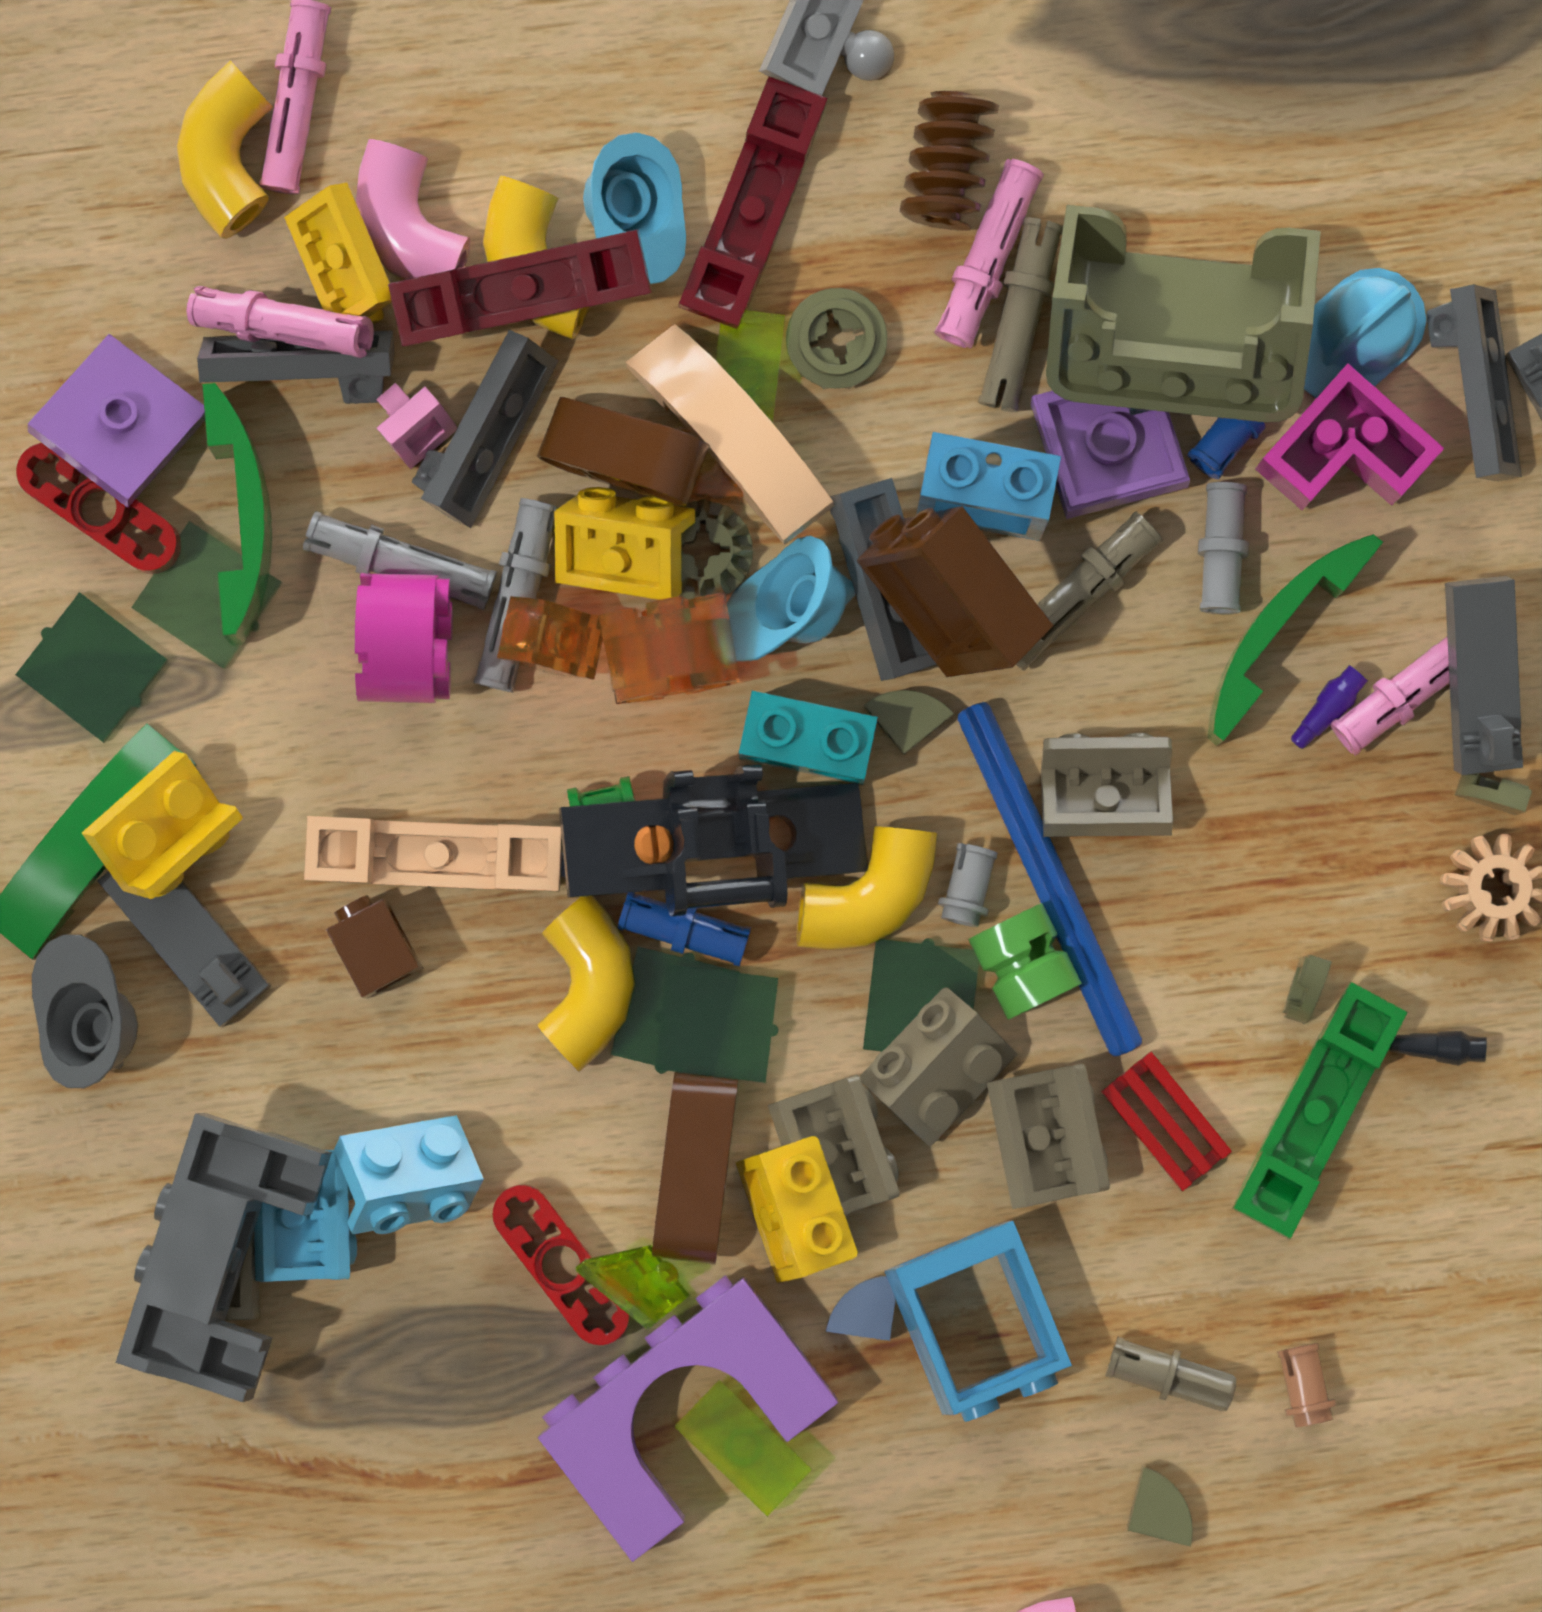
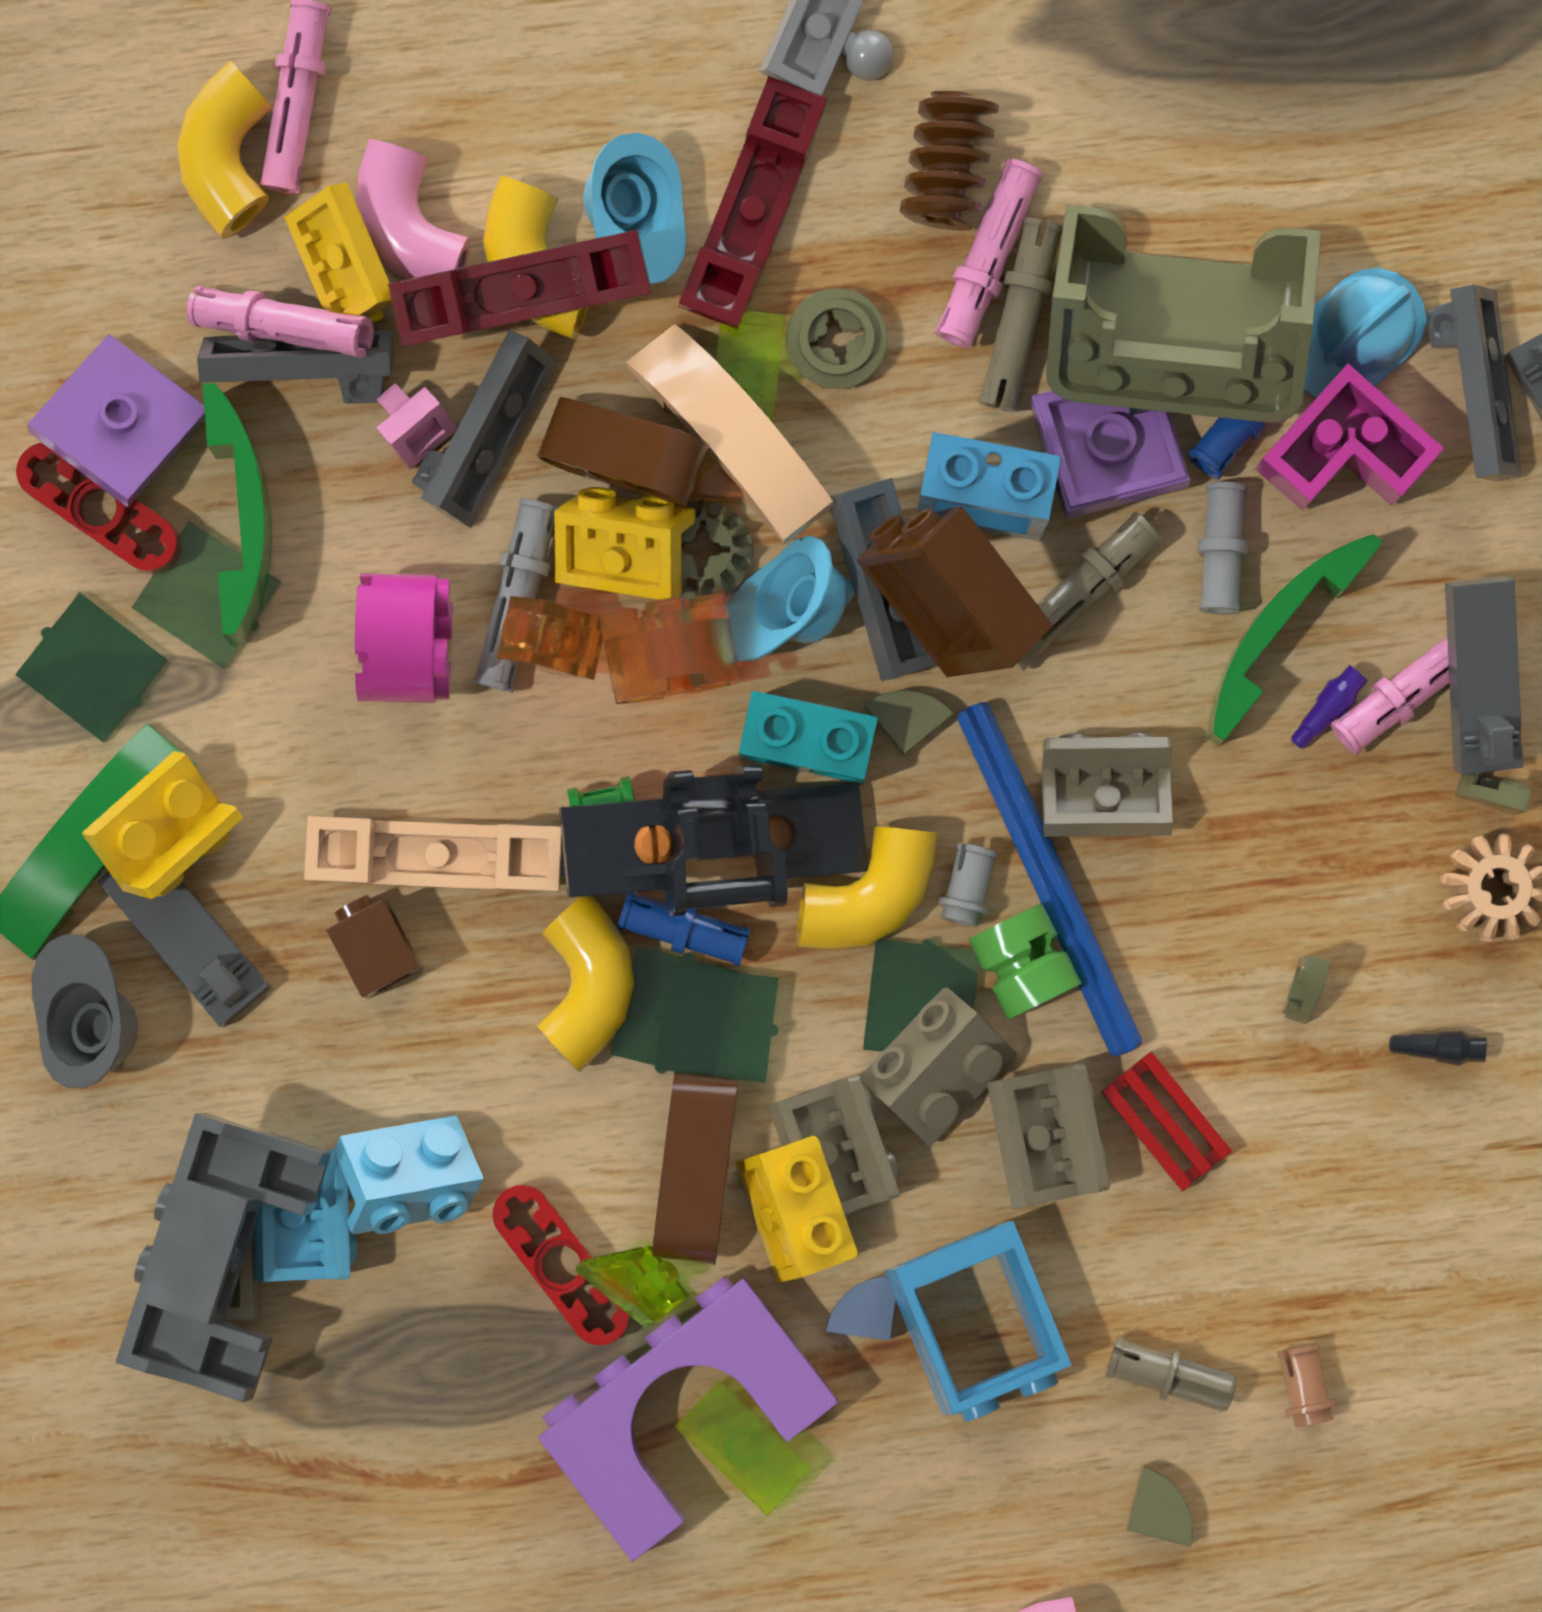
(382, 554): light grey pin -> none
(1318, 1109): green slope -> none

